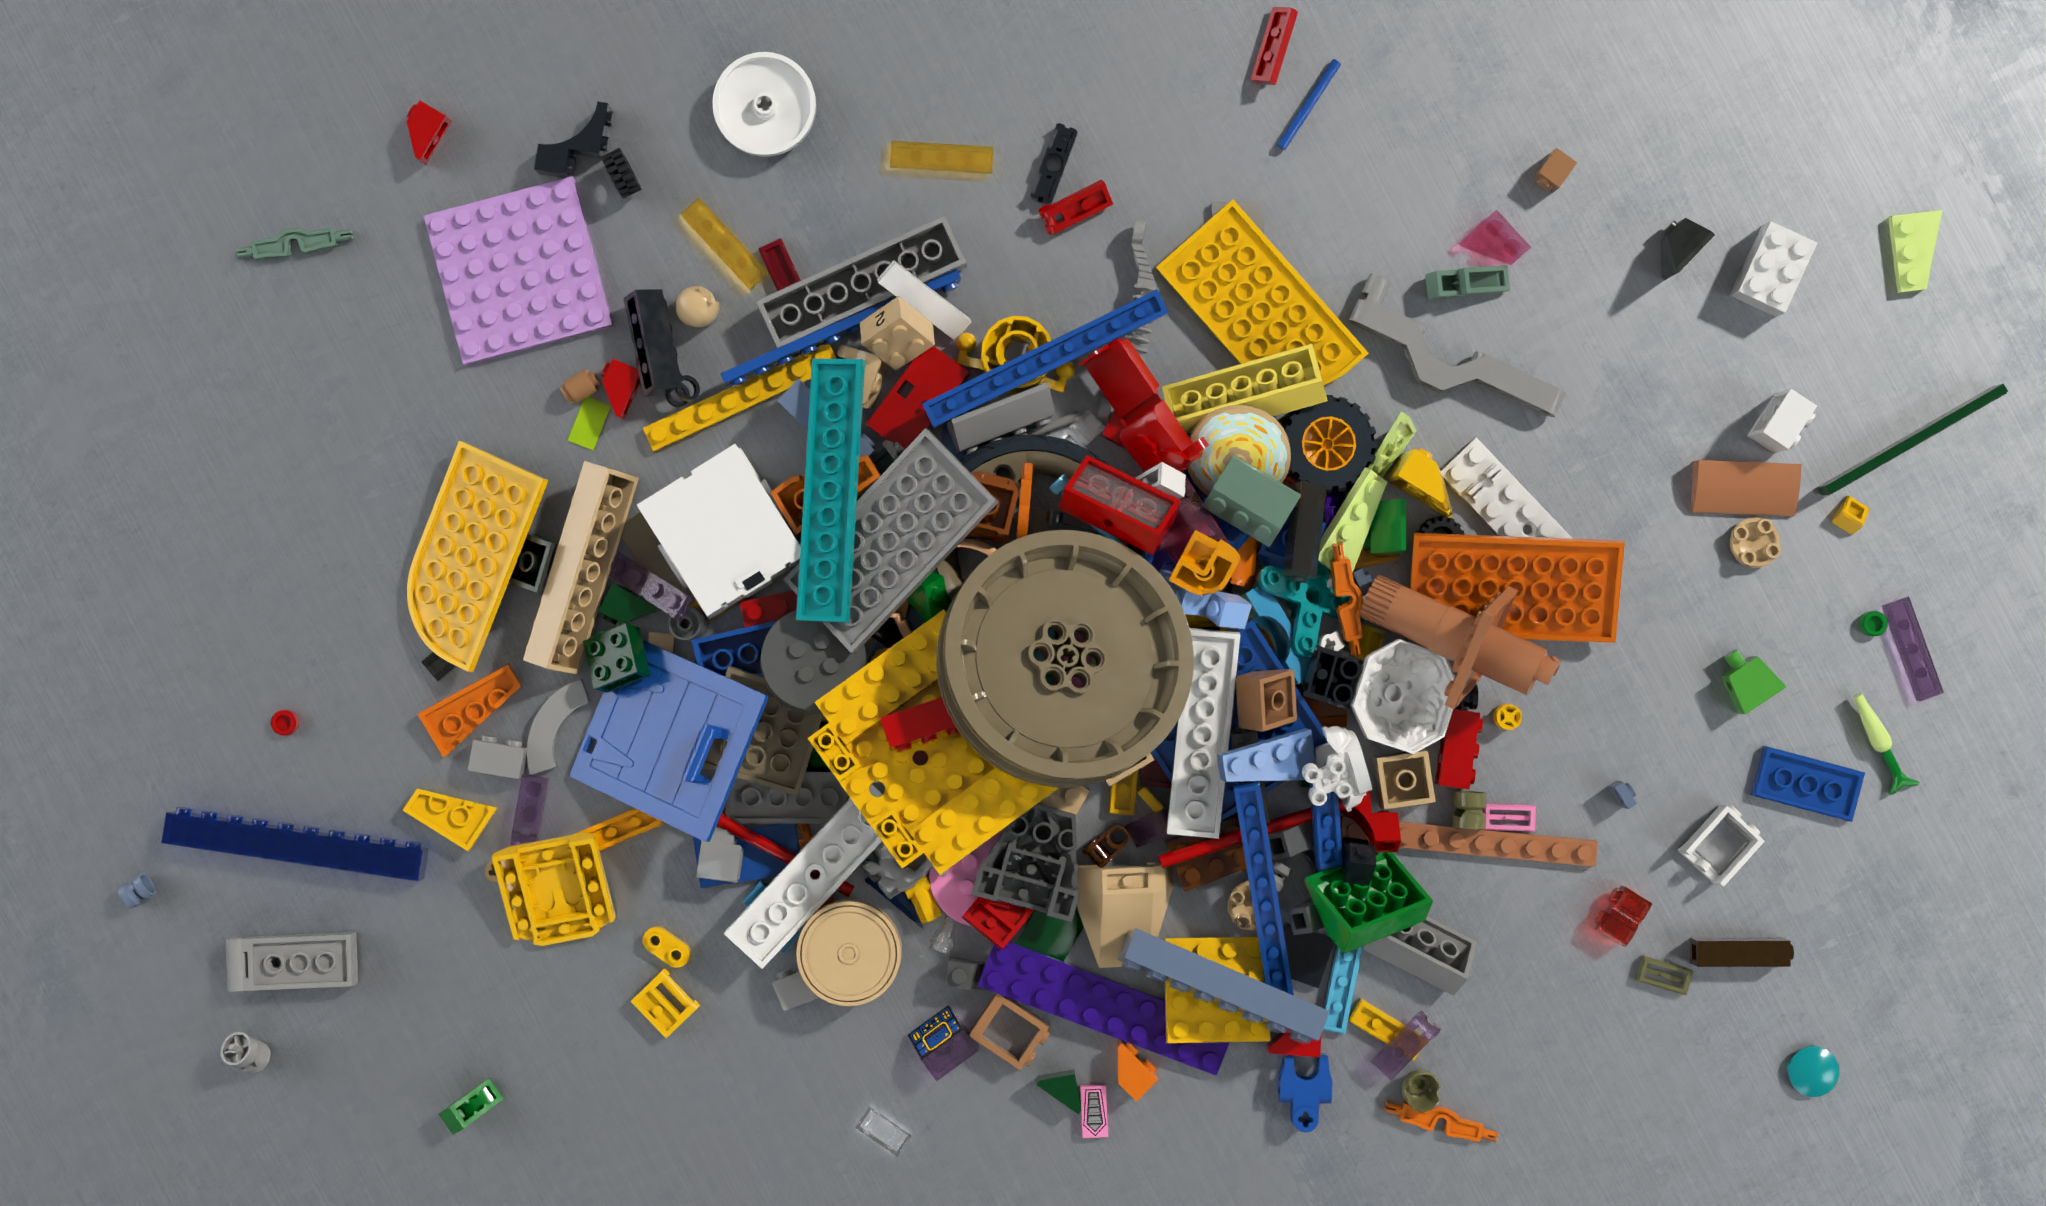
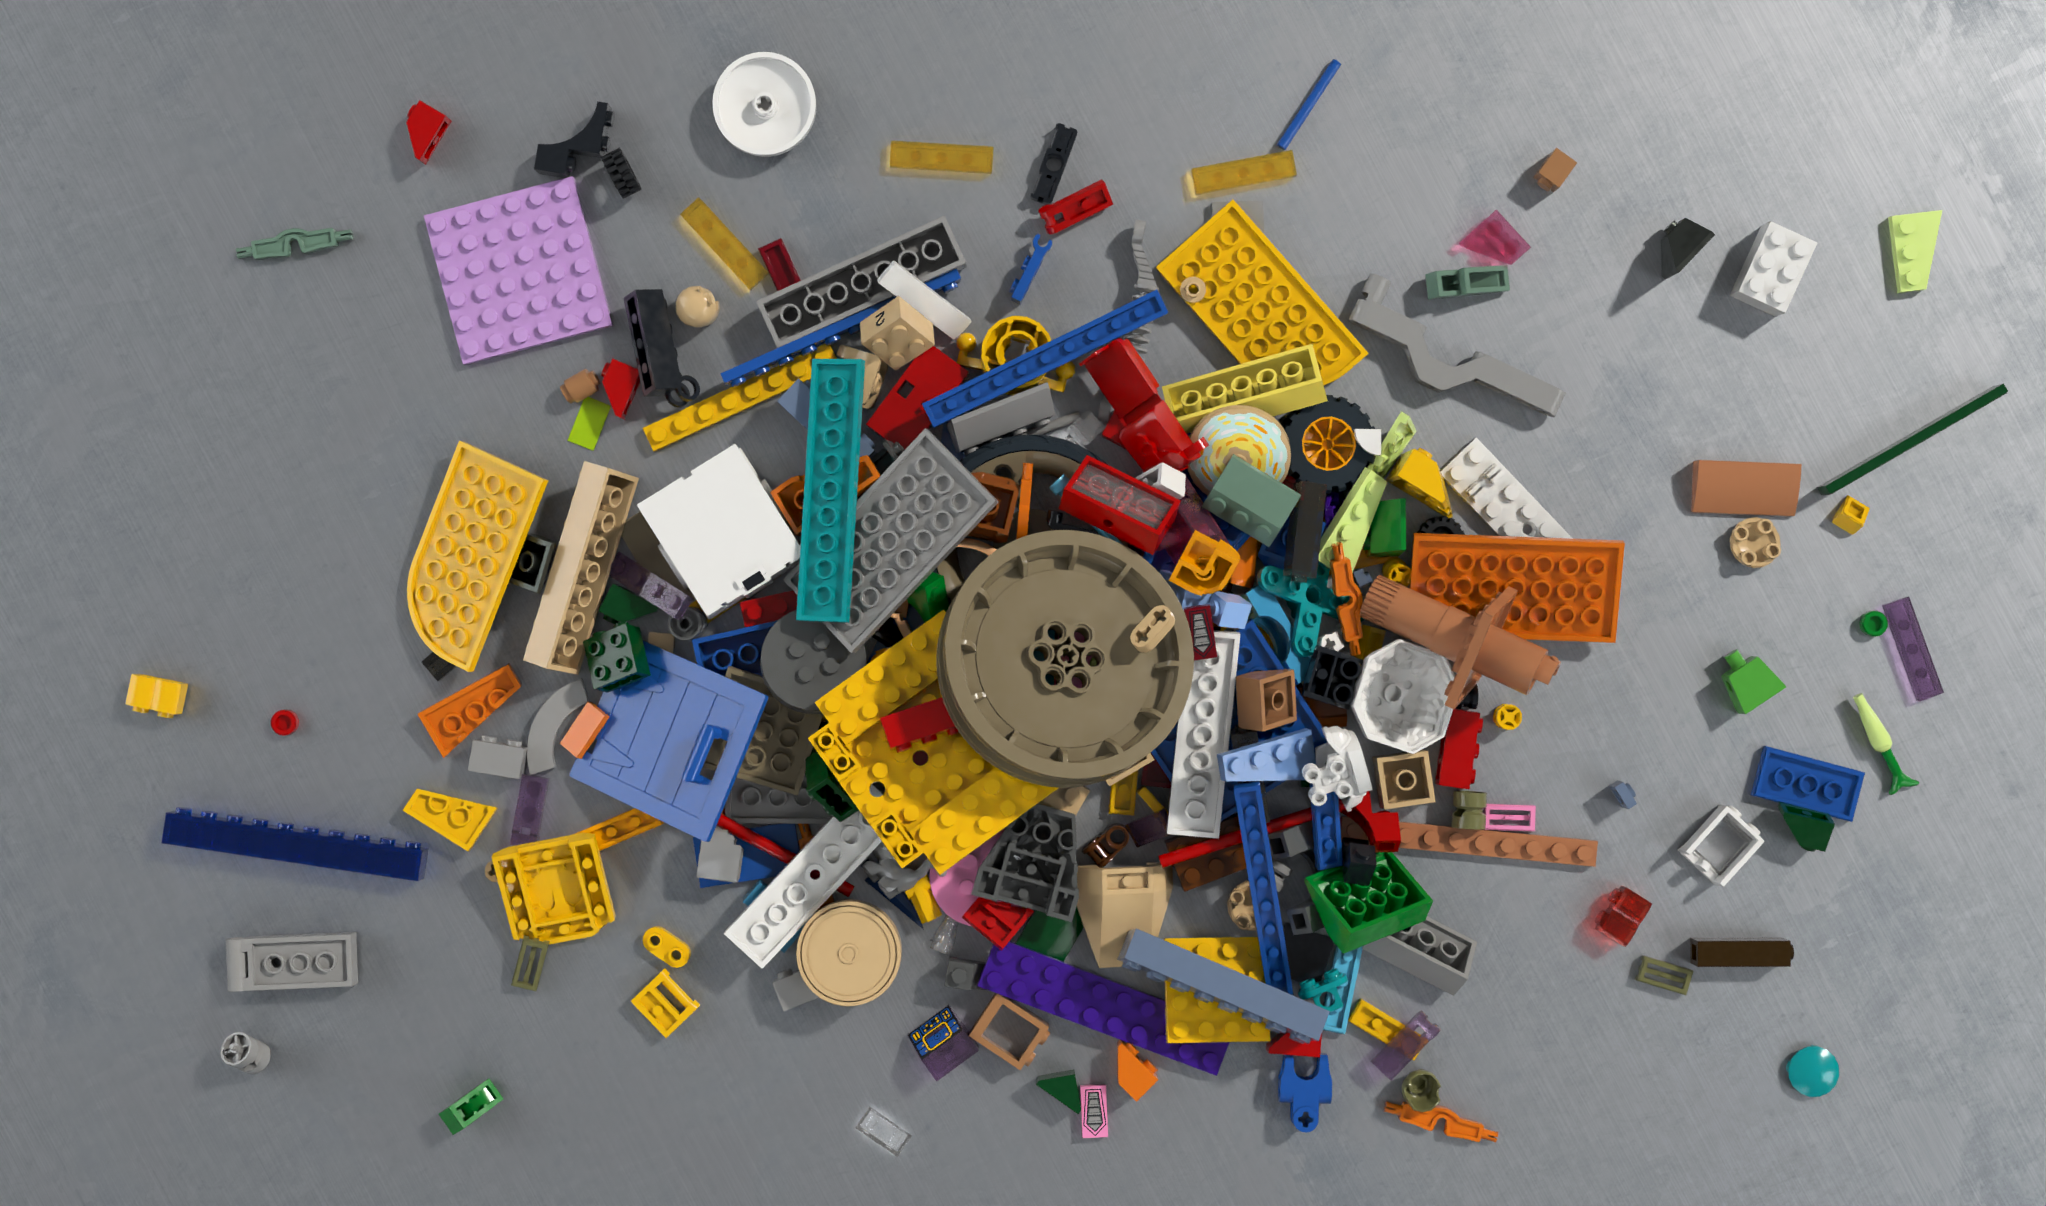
(135, 891): sand blue wheel -> none
(156, 694): none -> yellow brick
(535, 944): none -> olive tile
(584, 730): none -> orange tile
(826, 789): none -> dark green brick
(1030, 266): none -> blue plate
(1152, 628): none -> tan beam
(1186, 295): none -> tan plate
(1202, 631): none -> tile
(1243, 172): none -> clear yellow tile
(1274, 45): red plate -> none
(1313, 989): none -> teal bracket
(1369, 440): none -> white tile
(1402, 571): none -> yellow wheel
(1782, 421): white brick -> none
(1808, 826): none -> dark green slope

